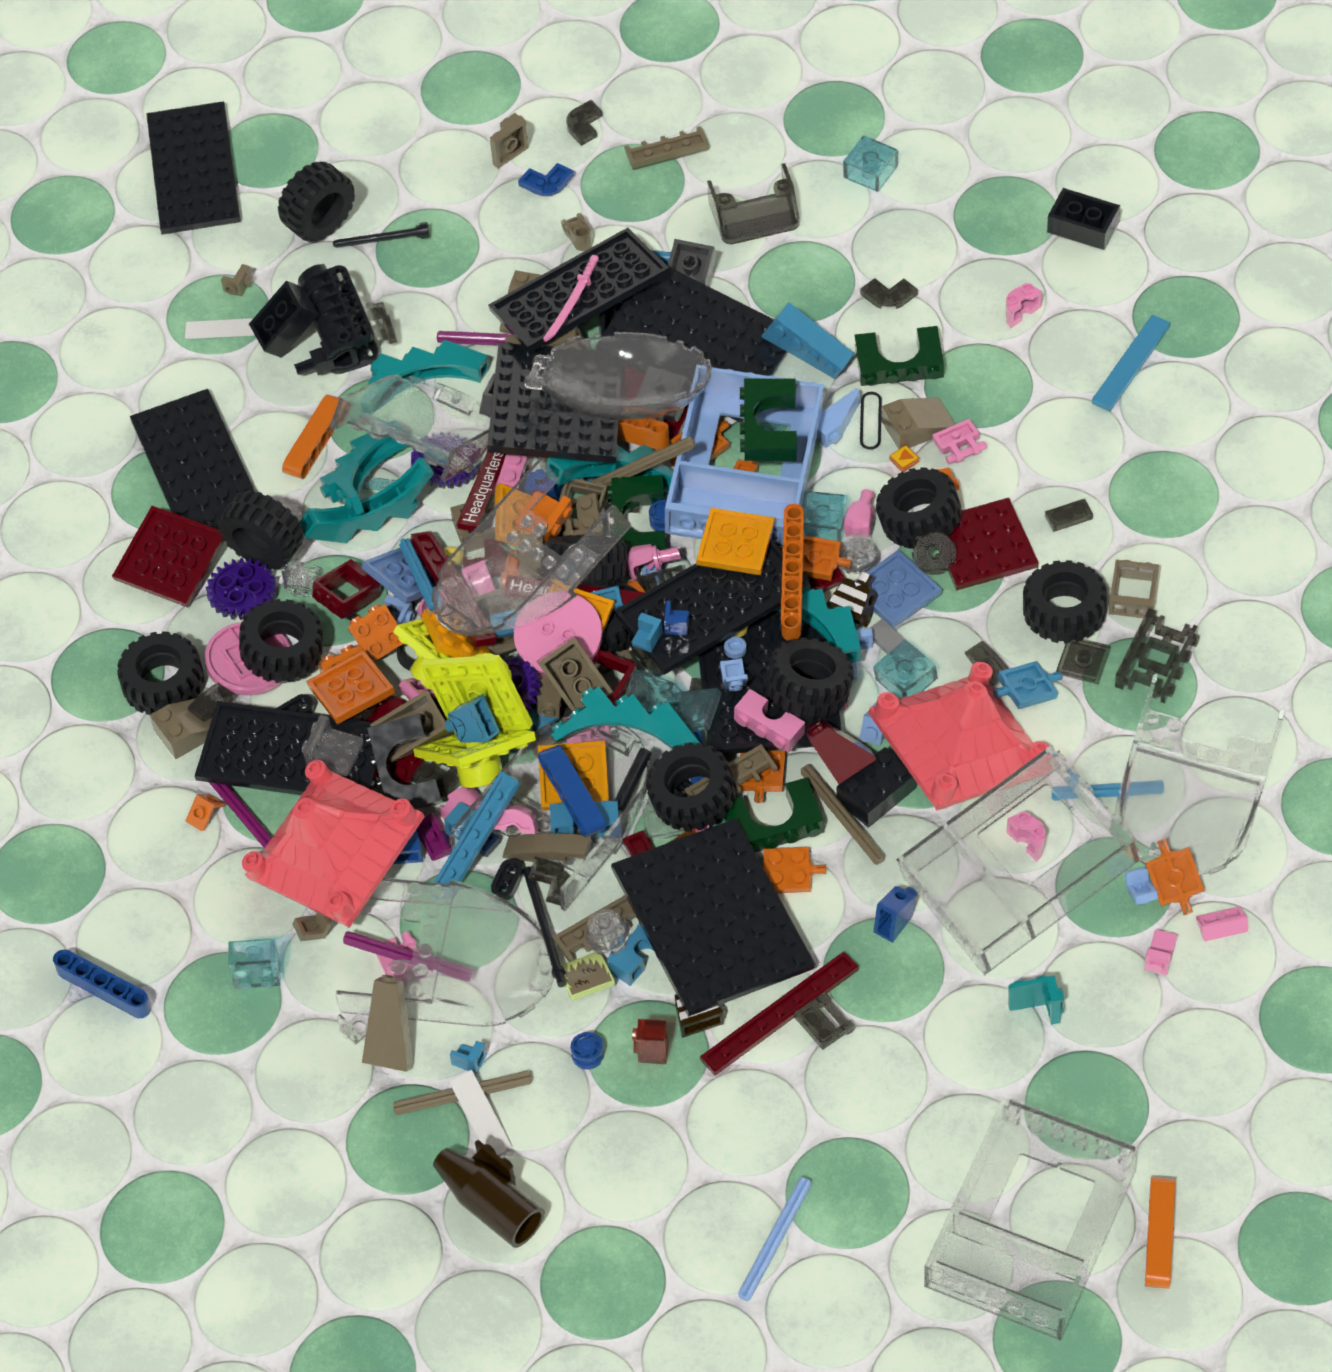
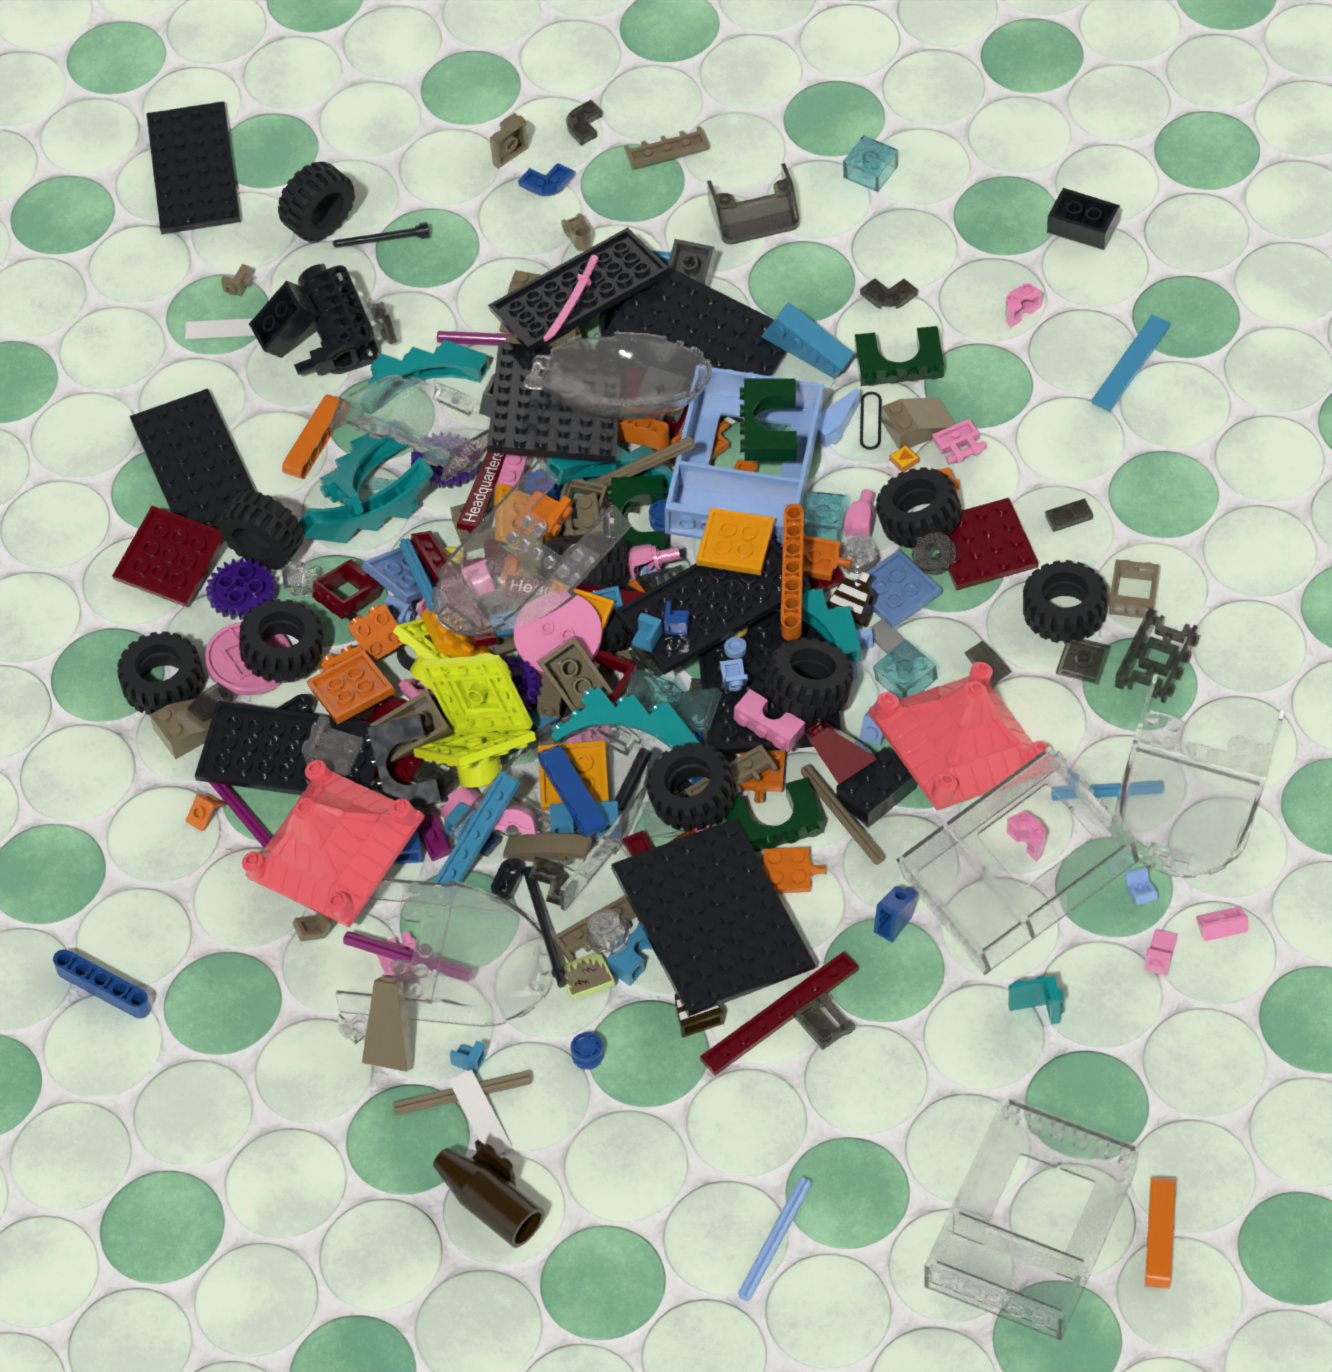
(254, 963): clear light blue brick -> none
(472, 721): dark azure torso -> none
(651, 1041): clear red brick -> none
(1027, 684): dark azure plate -> none
(1175, 876): orange plate -> none

